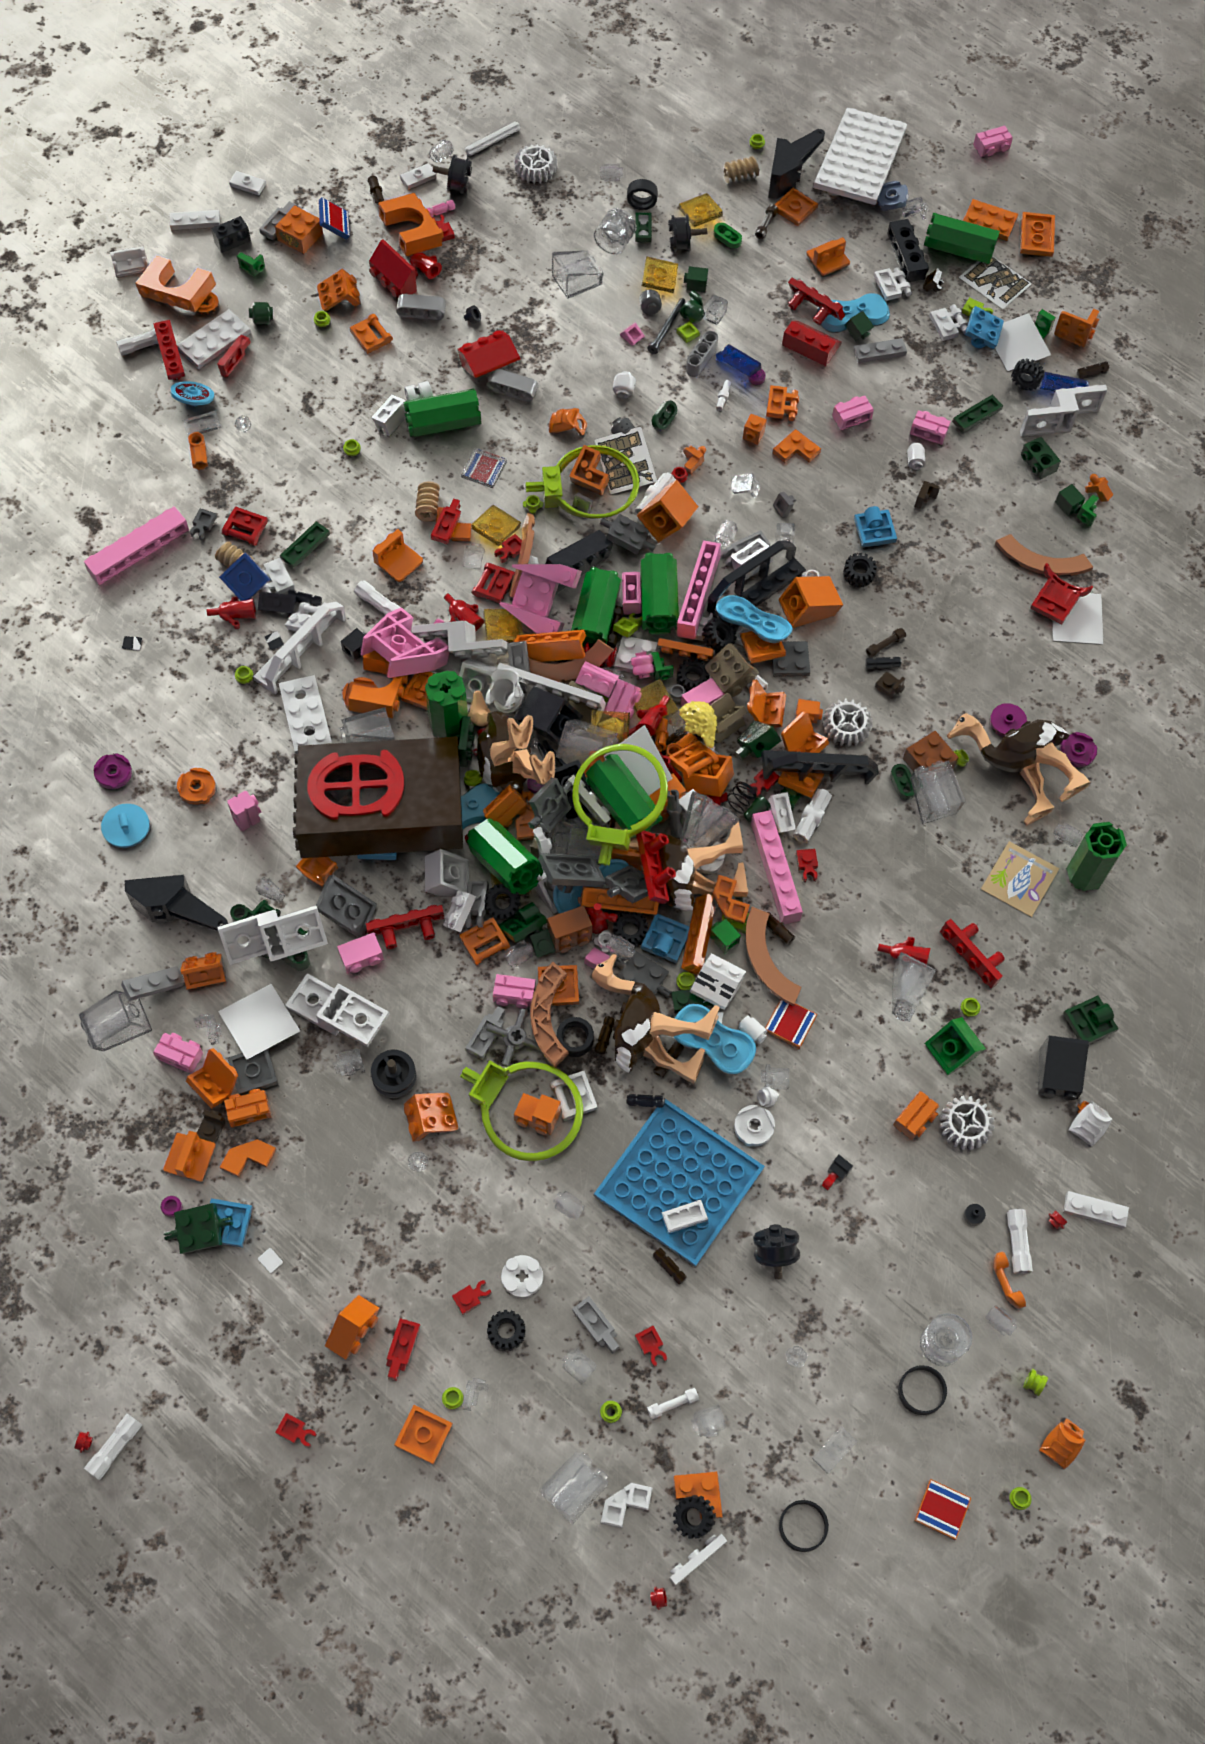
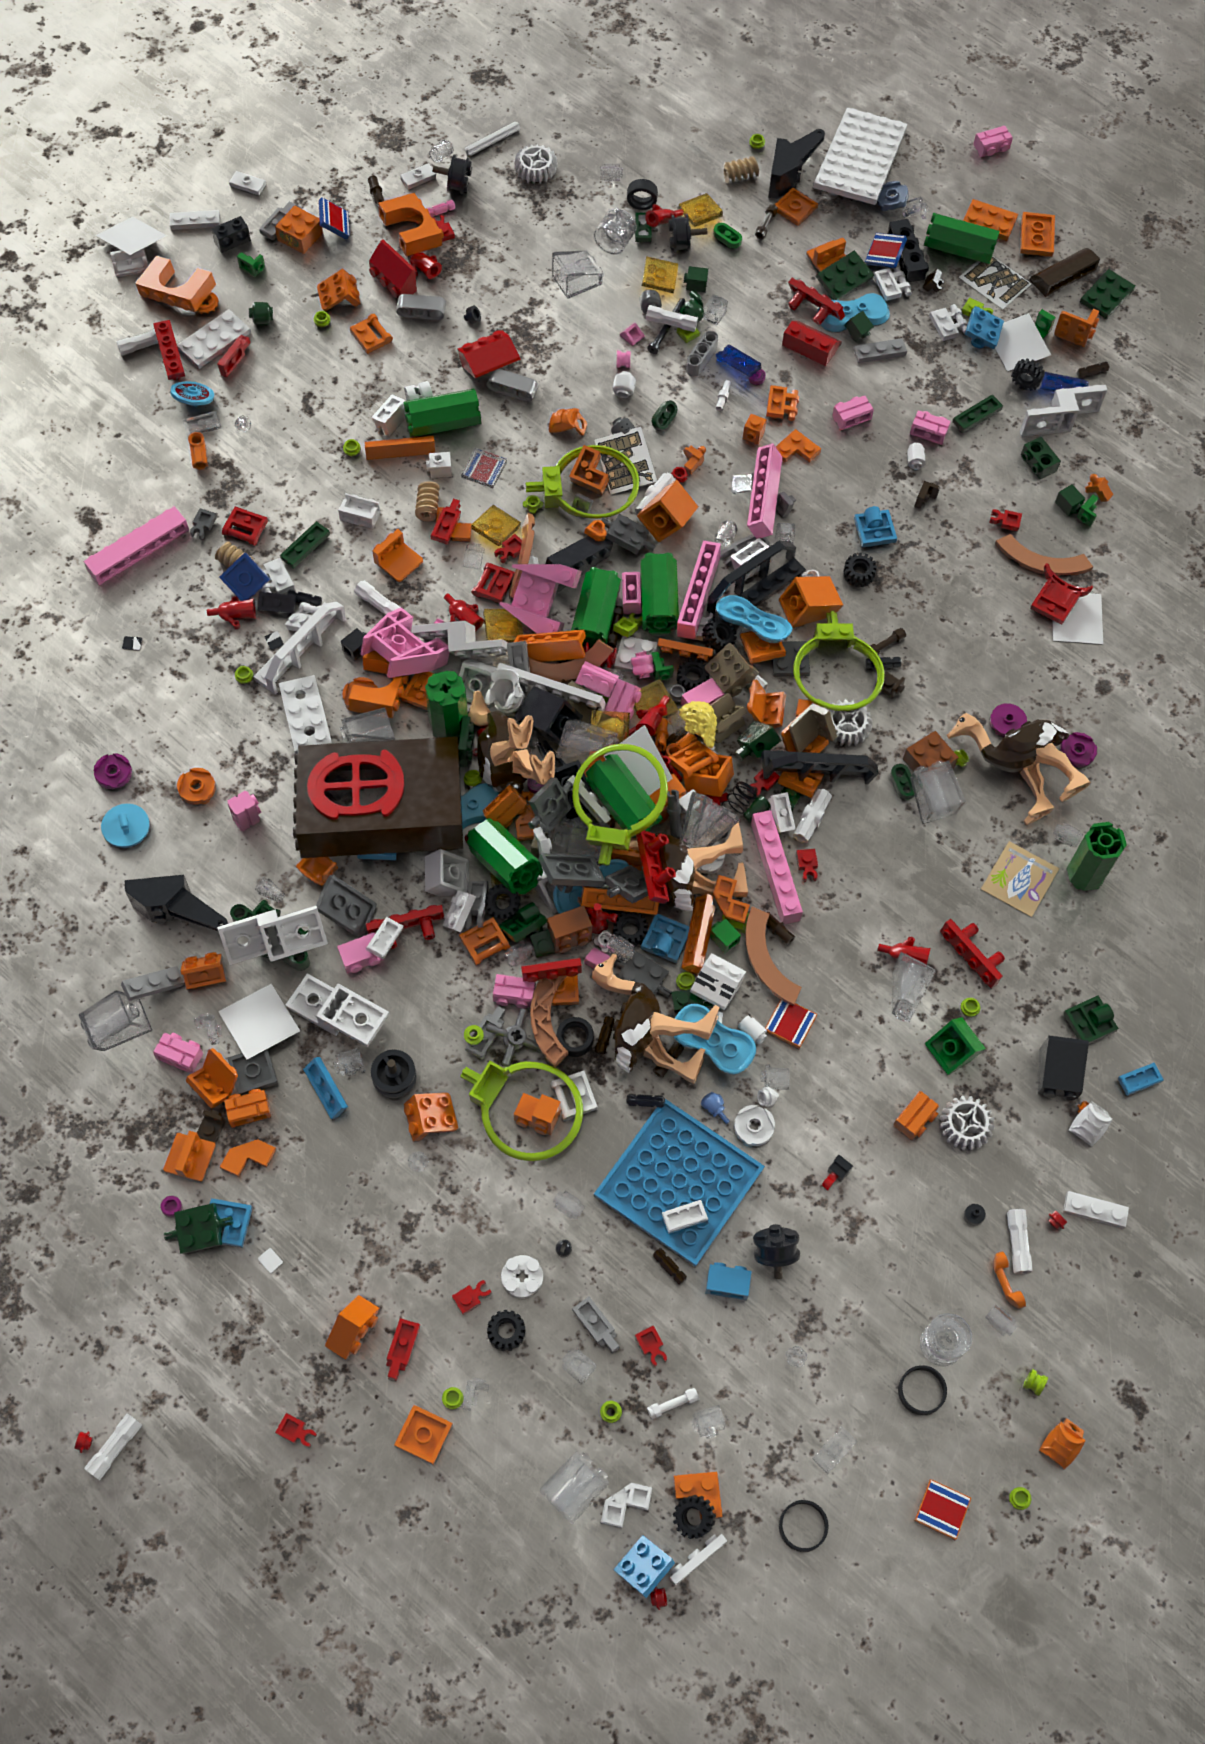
(131, 235): none -> white sticker
(325, 1088): none -> dark azure plate
(359, 511): none -> white hinge
(384, 938): none -> white plate
(399, 447): none -> orange panel
(439, 465): none -> white brick
(473, 1040): none -> lime plate
(551, 970): none -> red plate
(568, 1249): none -> black hinge
(596, 530): none -> orange tile
(623, 359): none -> bright pink wheel
(644, 1566): none -> dark azure plate
(660, 216): none -> red piece
(671, 318): none -> white axle
(714, 1104): none -> medium blue piece
(728, 1281): none -> dark azure brick
(764, 491): none -> bright pink brick
(810, 725): none -> dark tan bracket
(839, 631): none -> lime brick
(845, 275): none -> dark green plate
(885, 250): none -> tile
(1009, 520): none -> red plate
(1065, 271): none -> dark brown brick
(1107, 293): none -> dark green plate
(1140, 1079): none -> dark azure plate

